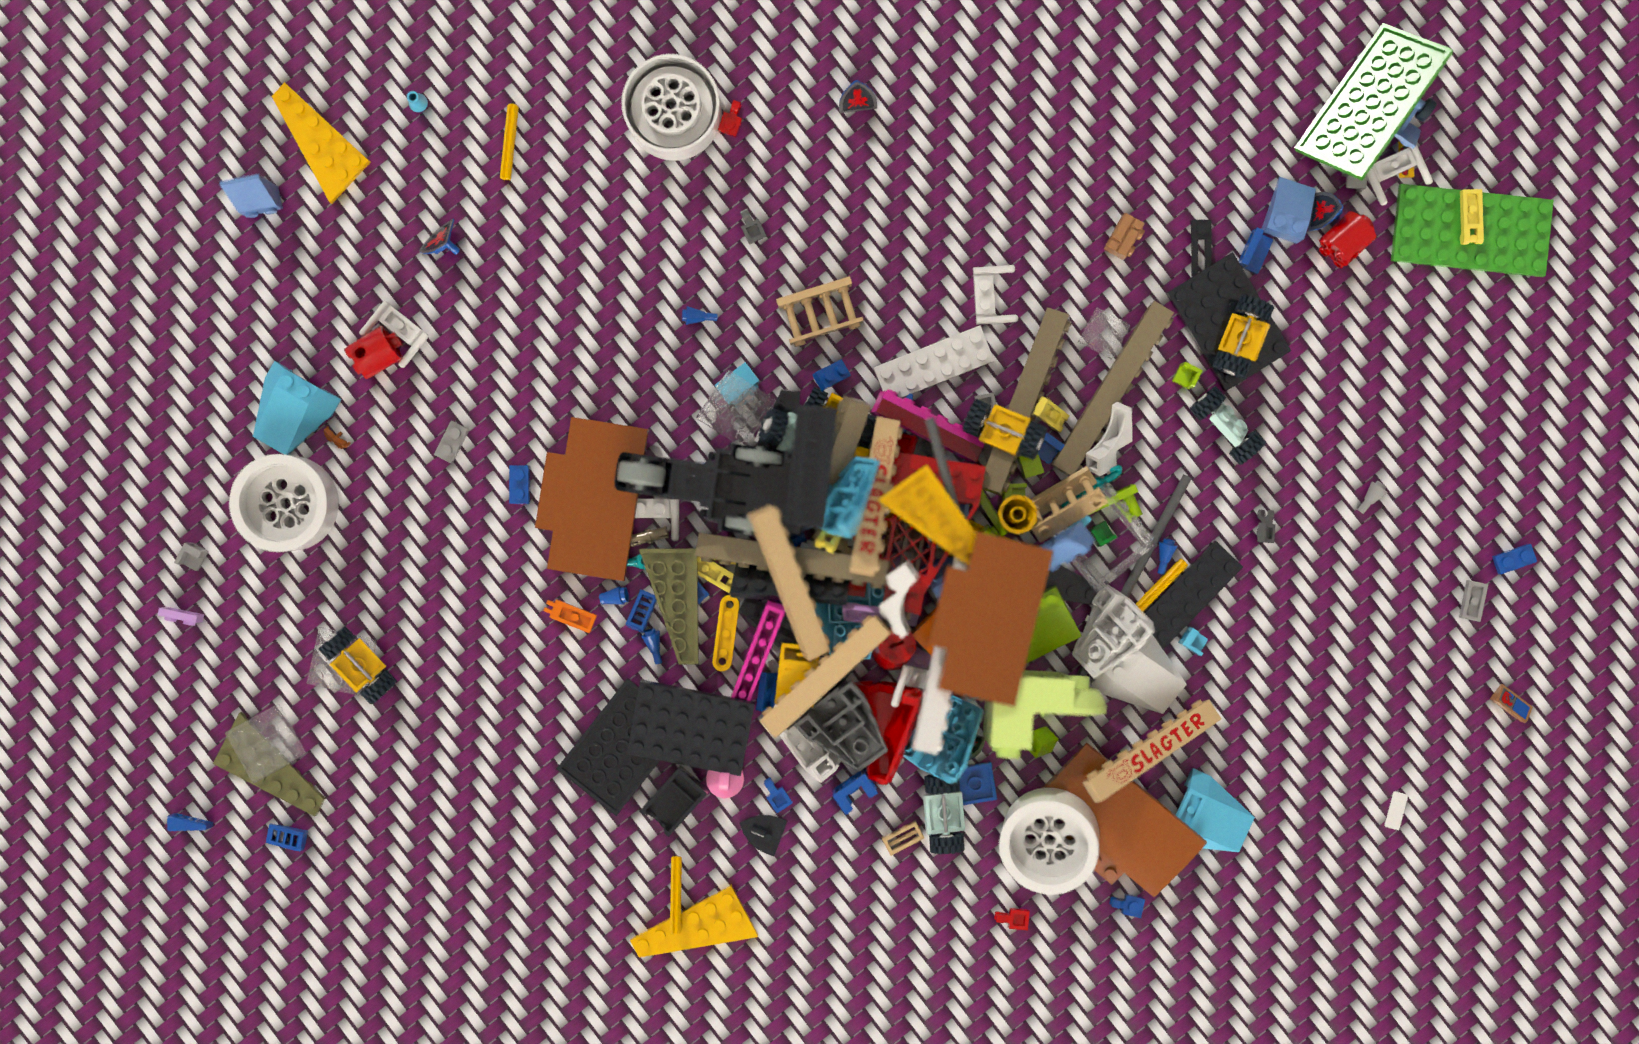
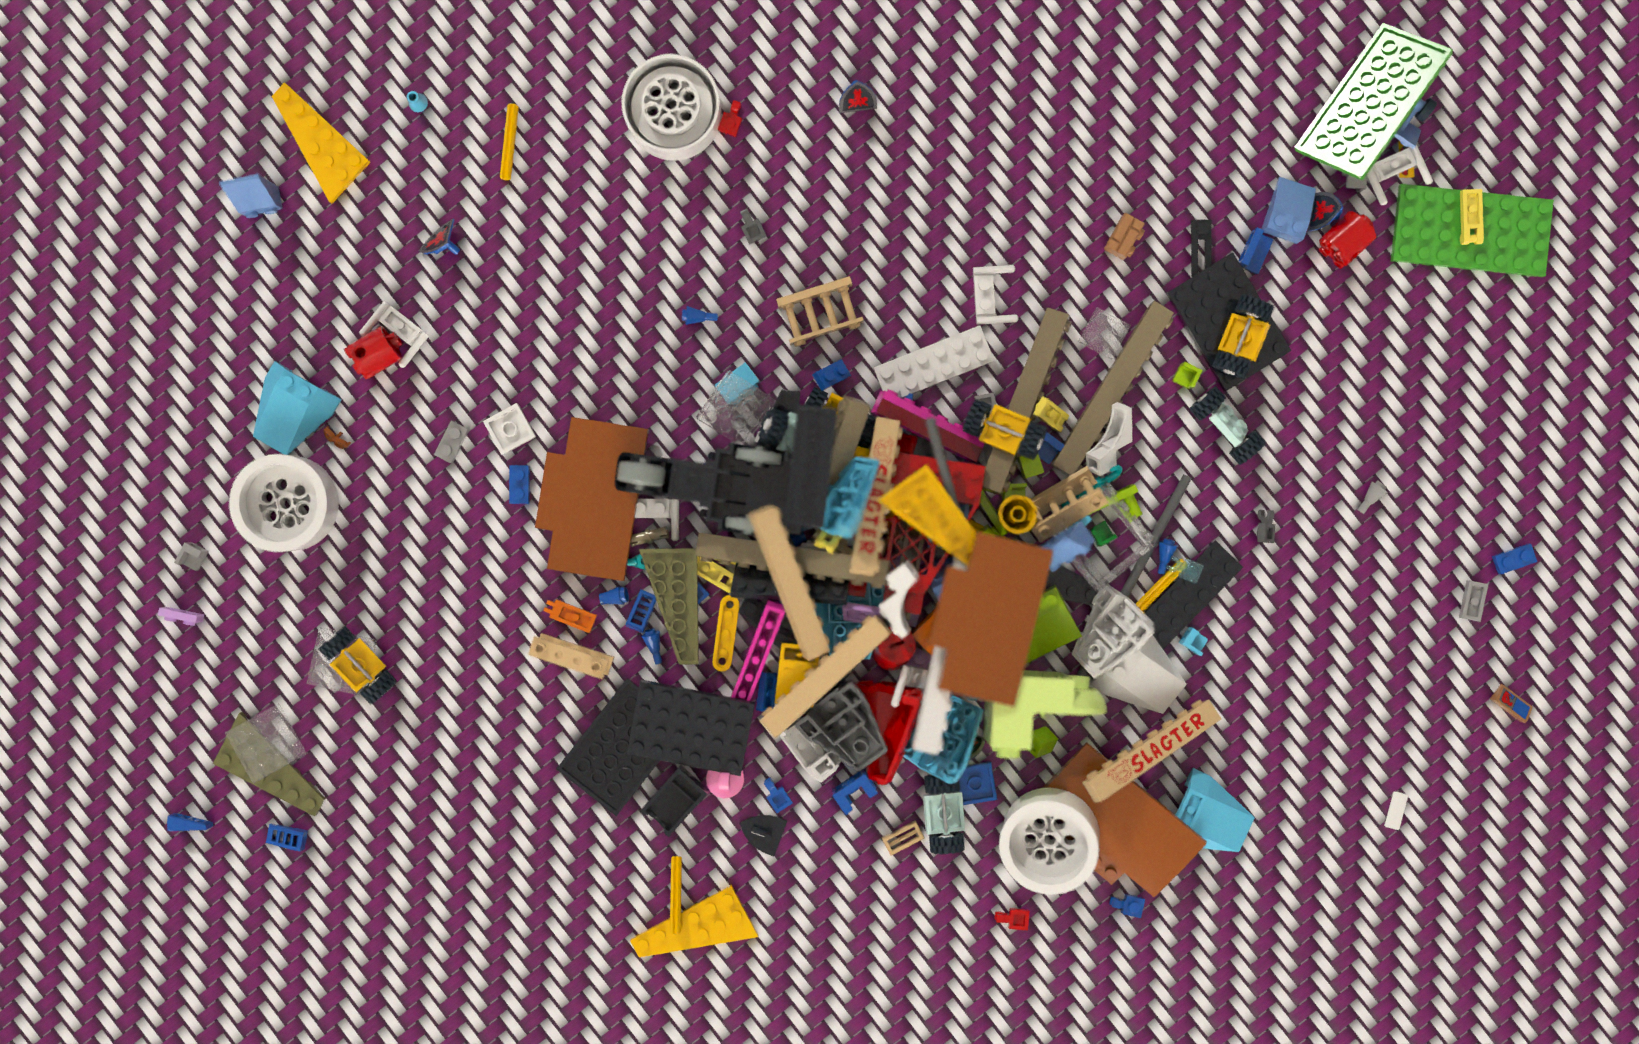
(509, 429): none -> white plate
(571, 655): none -> tan fence
(1188, 570): none -> clear light blue plate

